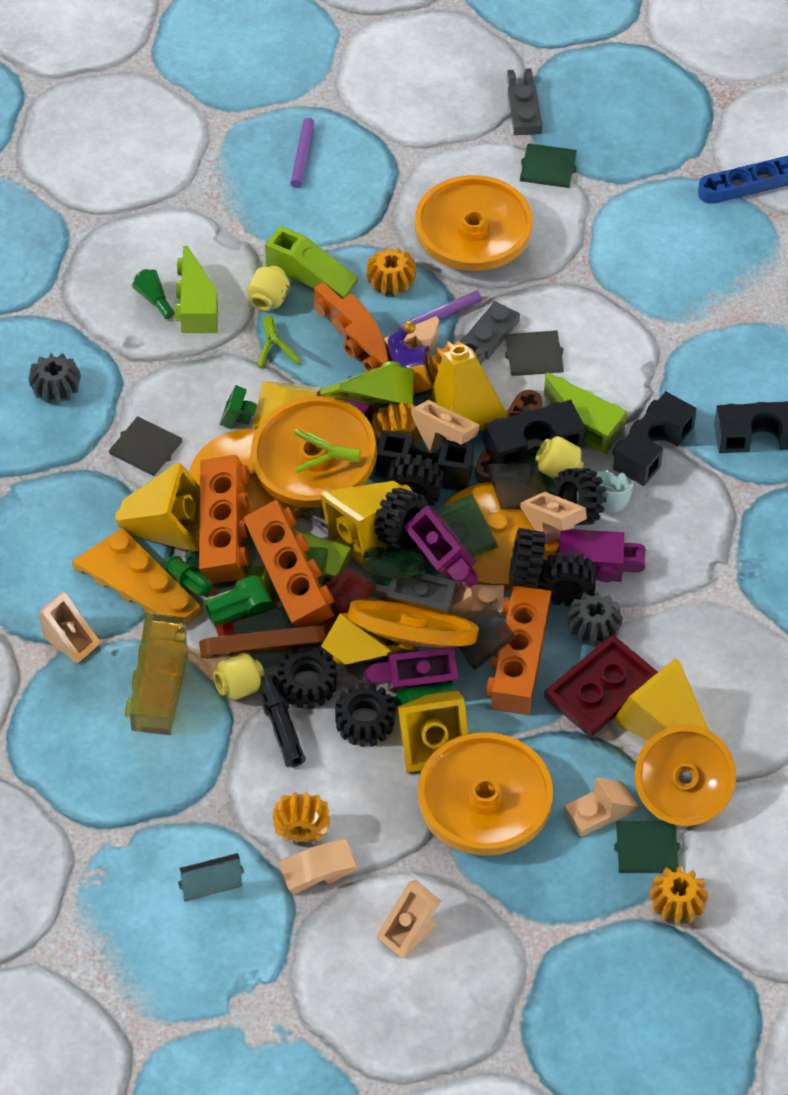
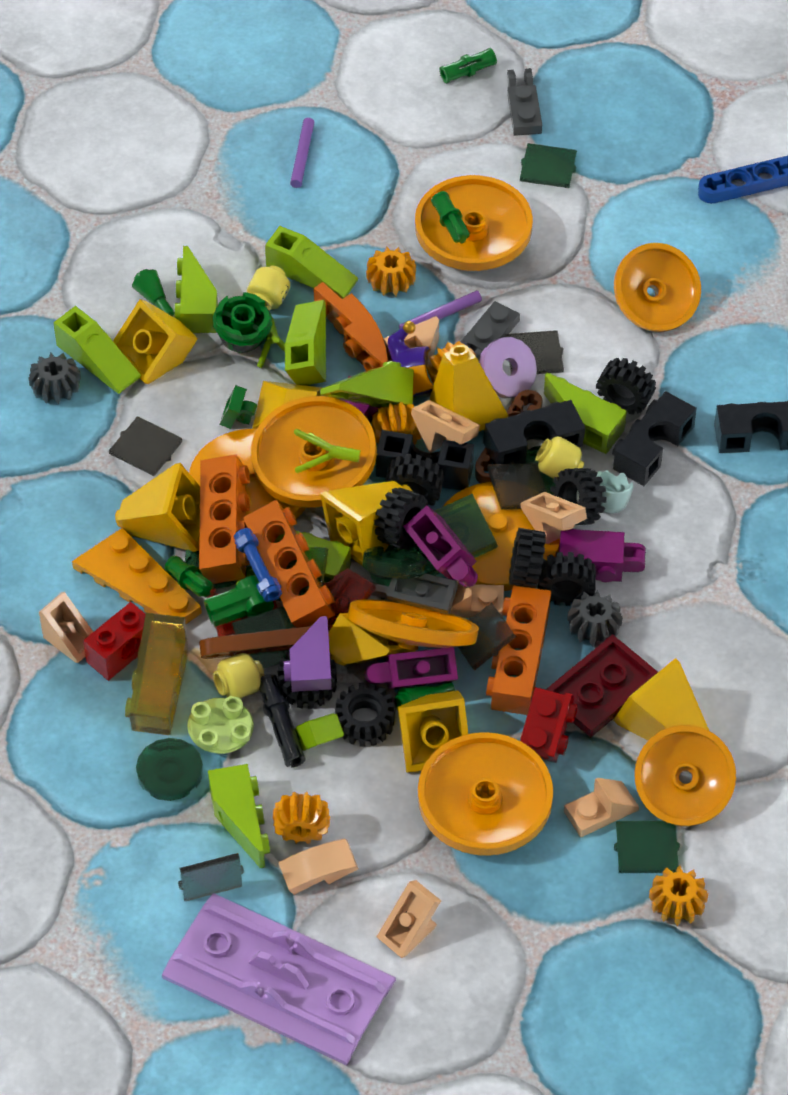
(93, 349): none -> lime slope
(115, 641): none -> red brick
(154, 341): none -> yellow slope
(169, 769): none -> clear green tile
(220, 725): none -> yellowish green dish
(235, 809): none -> lime slope
(242, 322): none -> green cone
(268, 586): none -> blue bar
(278, 978): none -> lavender hinge
(307, 344): none -> lime slope
(310, 660): none -> medium lavender slope
(319, 731): none -> lime slope
(450, 217): none -> green axle
(484, 59): none -> green pin
(522, 363): none -> lavender tile
(547, 723): none -> red bracket
(626, 385): none -> black tyre
(669, 275): none -> light orange dish

